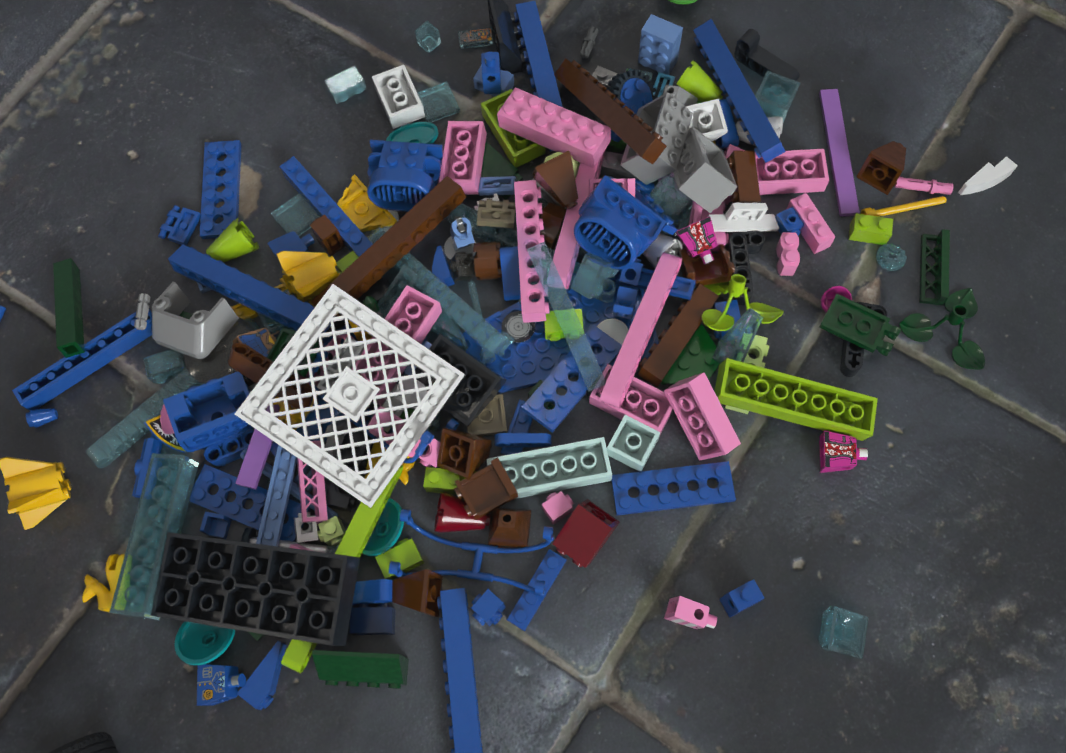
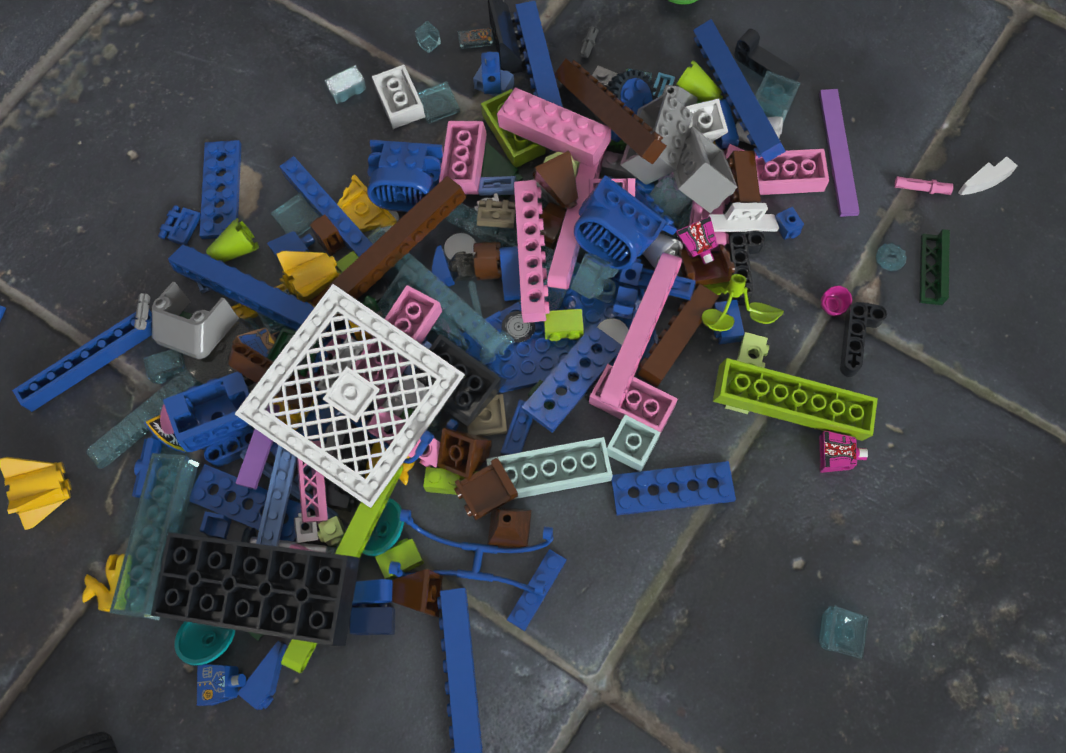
(39, 417): blue cone -> none
(68, 308): dark green brick -> none
(361, 668): dark green slope -> none
(415, 133): teal dish -> none
(453, 517): dark red cone -> none
(461, 233): medium blue plate -> none
(487, 608): blue brick -> none
(523, 440): blue beam -> none
(557, 506): bright pink brick -> none
(566, 316): clear light blue tile -> none
(585, 533): dark red slope -> none
(659, 44): medium blue brick -> none
(682, 612): bright pink torso -> none
(694, 359): green wing -> none
(702, 417): bright pink brick -> none
(739, 338): clear light blue slope -> none
(742, 598): blue torso -> none
(787, 254): bright pink brick -> none
(815, 229): bright pink brick -> none
(859, 325): dark green tile -> none
(870, 229): lime brick -> none
(884, 166): reddish brown slope -> none
(904, 207): yellow piece -> none
(961, 306): dark green plant -> none

